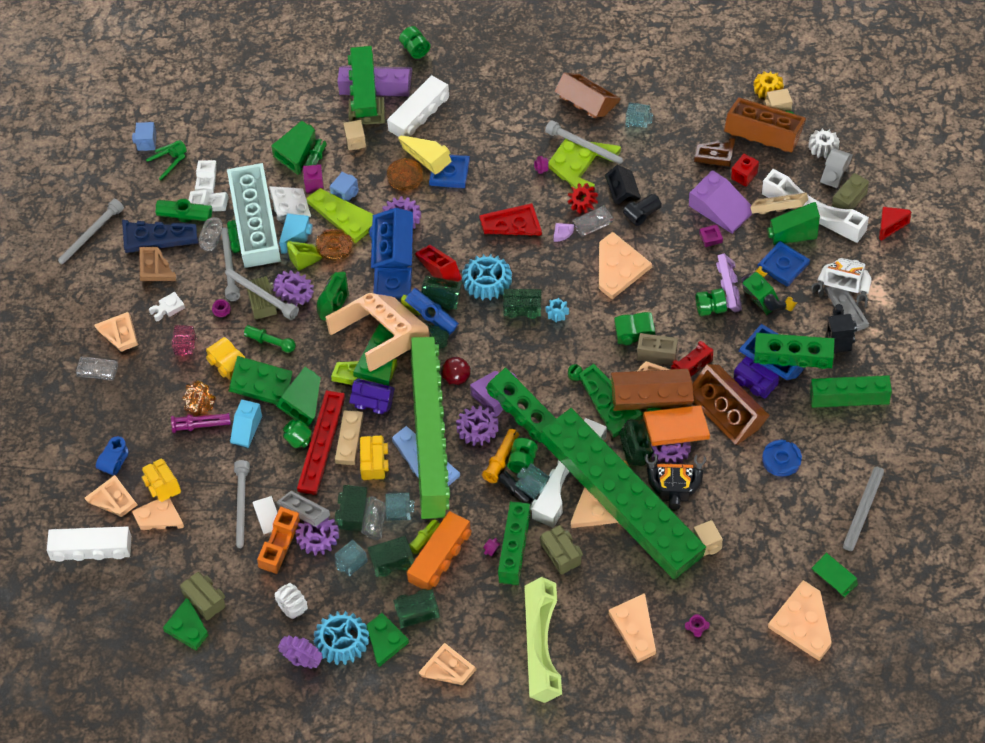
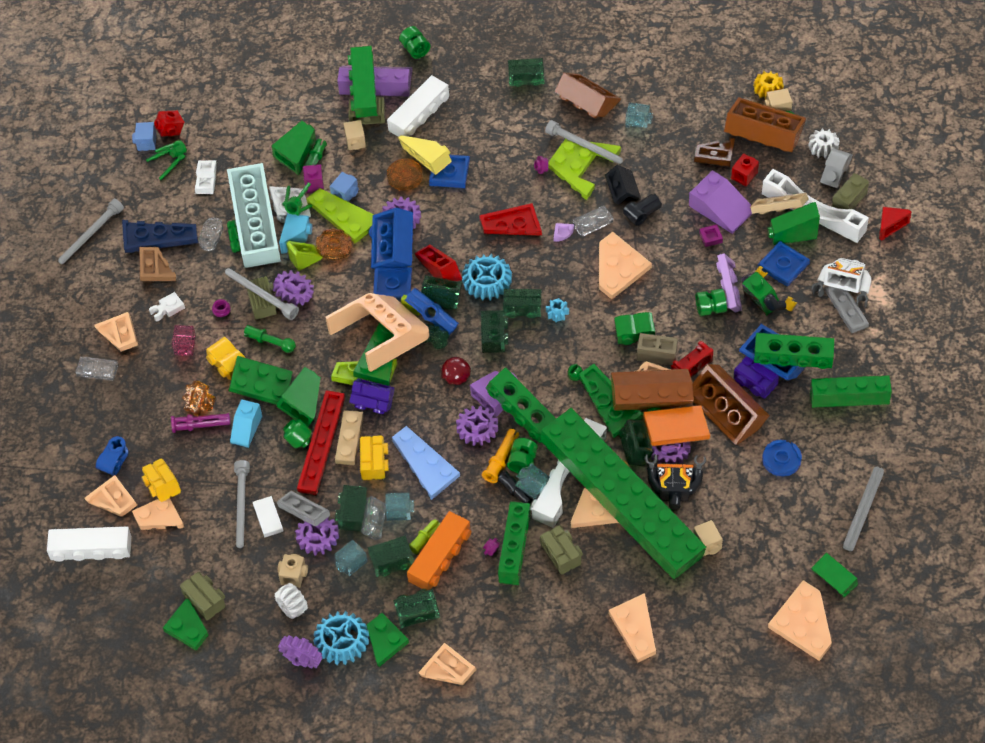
(169, 123): none -> red brick
(183, 210): green piece -> none
(216, 200): white slope -> none
(232, 292): light grey piece -> none
(275, 549): orange arch -> none
(292, 570): none -> tan brick
(294, 204): none -> green plant
(333, 295): green slope -> none
(429, 428): bright green brick -> none
(493, 331): none -> clear green brick
(526, 72): none -> clear green brick
(539, 604): yellowish green arch -> none
(576, 197): red gear -> none
(697, 619): magenta plate -> none
(842, 329): black brick -> none

